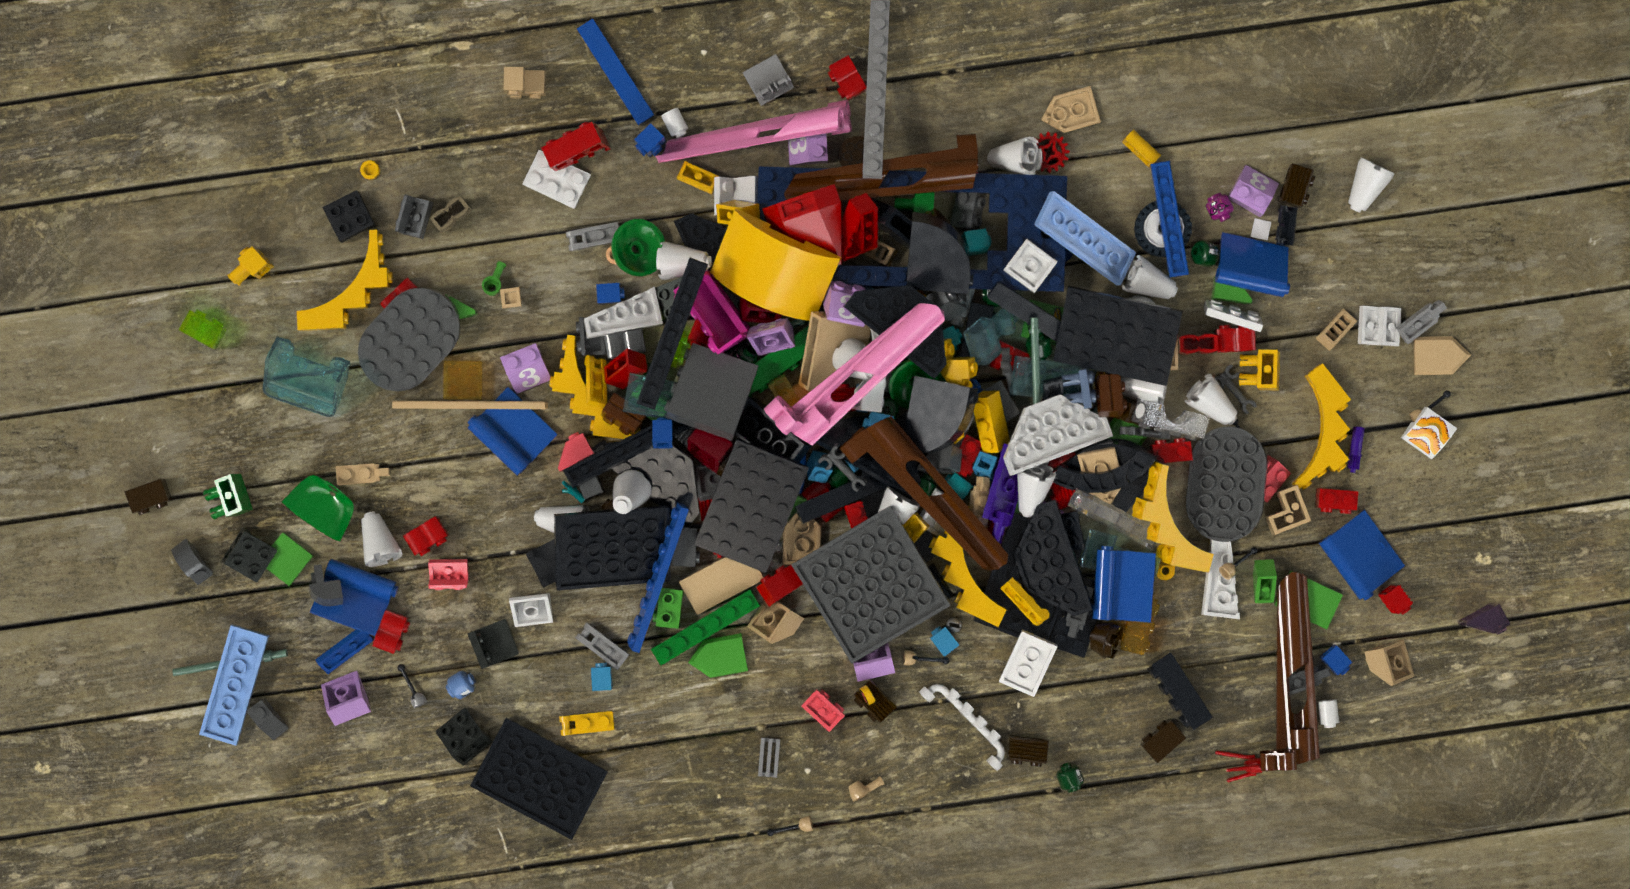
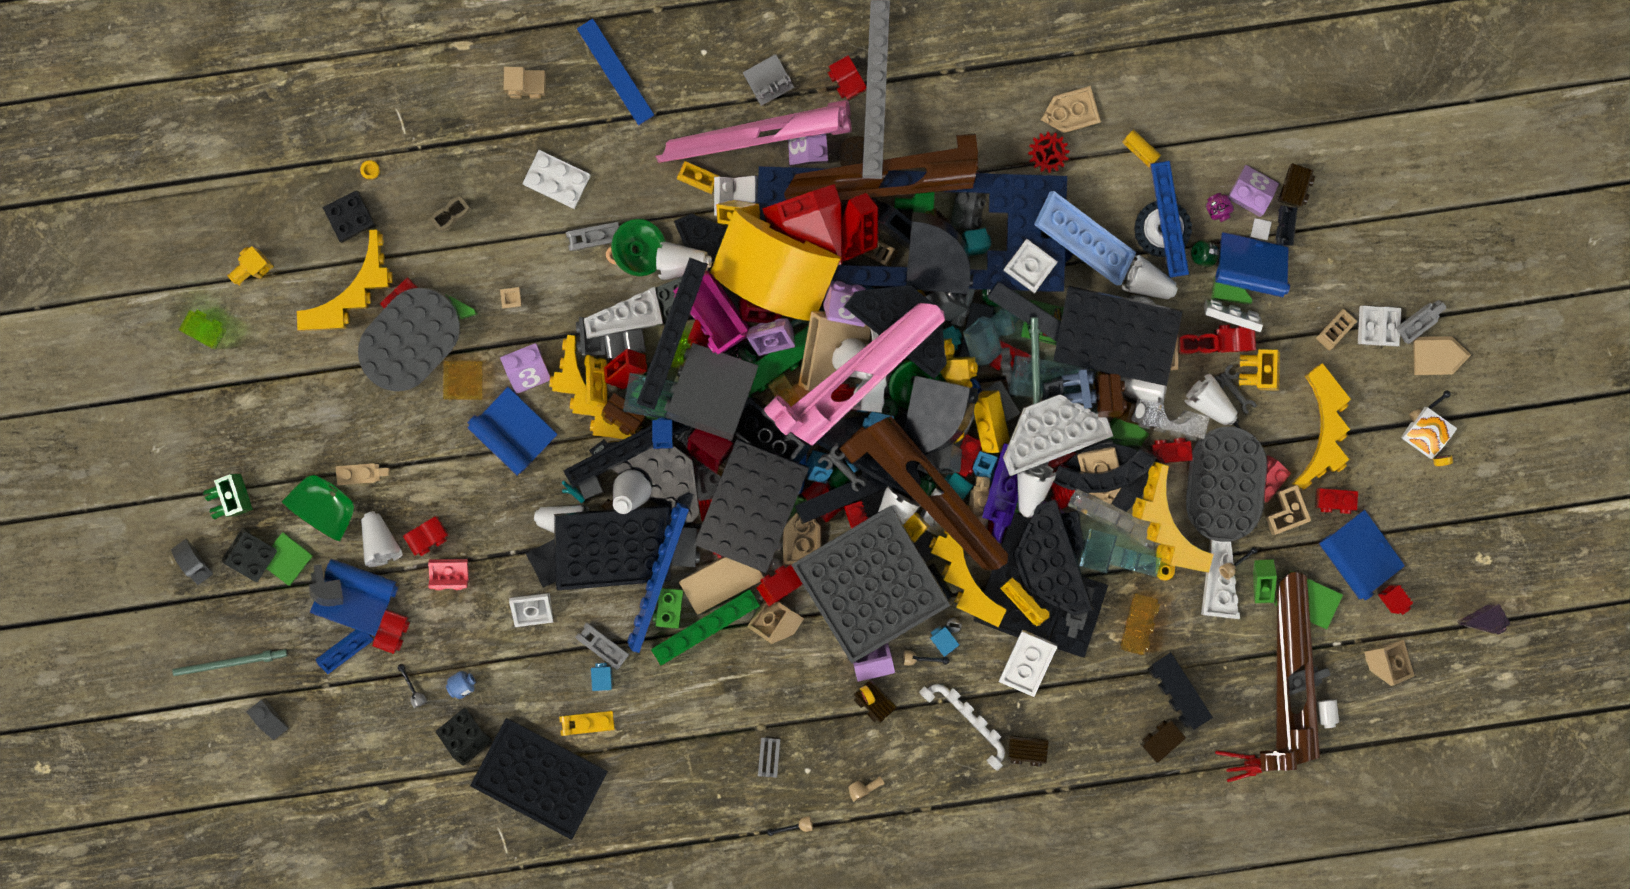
(148, 496): dark brown brick -> none
(234, 684): light blue plate -> none
(304, 381): clear light blue windscreen -> none
(345, 698): lavender slope -> none
(400, 404): tan tile -> none
(413, 216): dark grey bracket -> none
(493, 281): bright green bar -> none
(493, 643): pearl dark grey bracket -> none
(575, 145): red wedge -> none
(575, 451): coral slope -> none
(609, 293): blue brick -> none
(650, 141): blue brick -> none
(675, 123): white brick -> none
(720, 656): bright green tile -> none
(823, 710): coral bracket -> none
(1017, 156): white cone -> none
(1045, 346): dark green head -> none
(1070, 777): dark green head -> none
(1105, 639): dark brown cone -> none
(1123, 585): blue door -> none
(1144, 432): dark grey bar -> none
(1336, 660): blue brick -> none
(1355, 449): dark purple piece -> none
(1368, 184): white cone -> none
(1443, 460): none -> yellow tile

